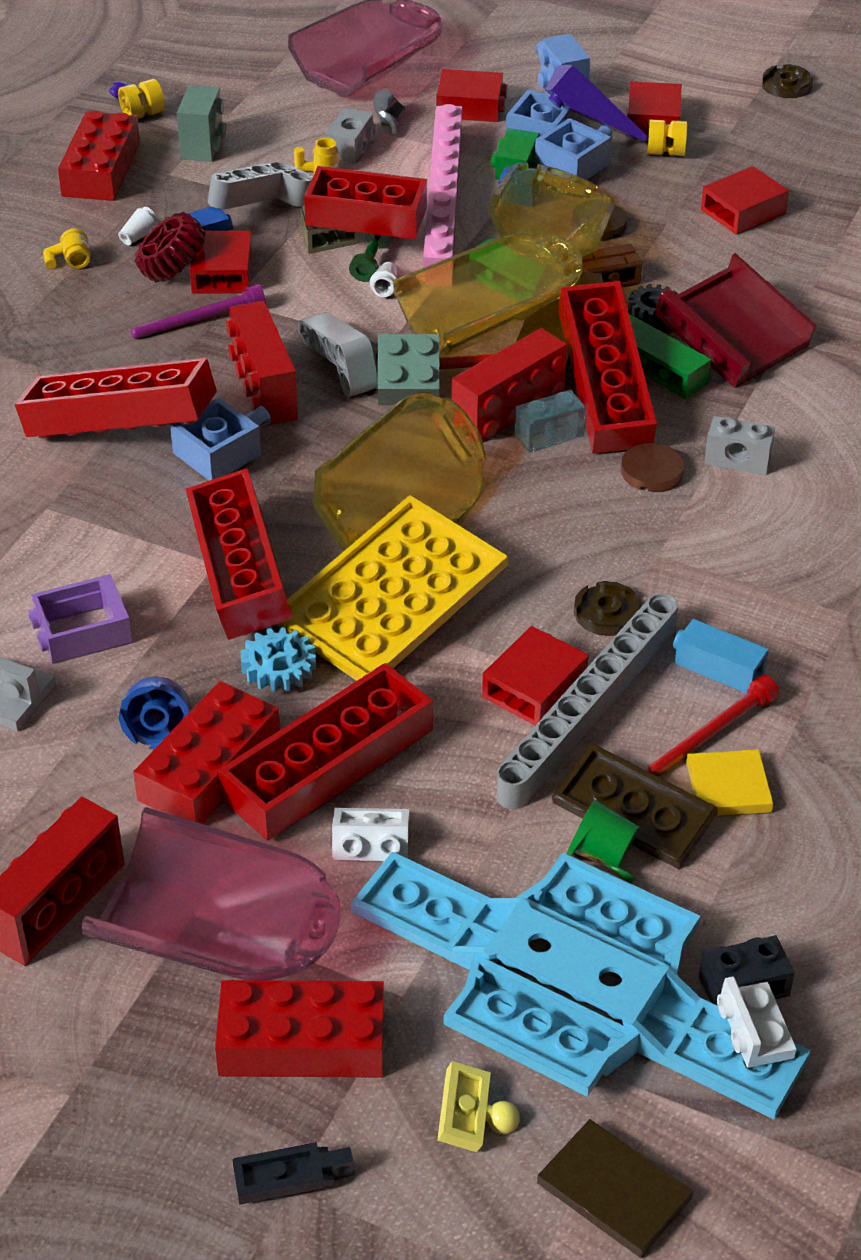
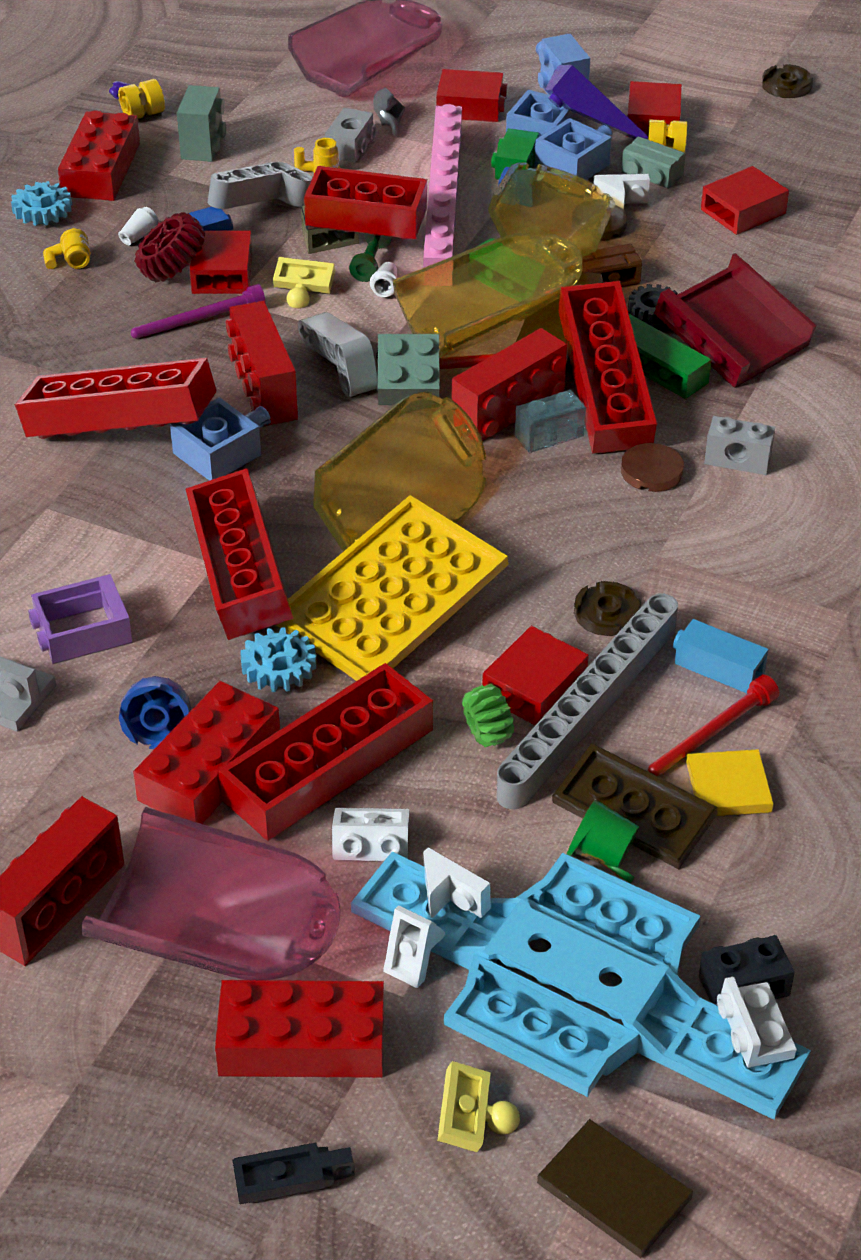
(41, 203): none -> medium azure gear
(303, 277): none -> light yellow plate
(410, 946): none -> white slope
(452, 882): none -> white slope
(488, 715): none -> bright green gear
(624, 187): none -> white slope
(659, 161): none -> sand green brick

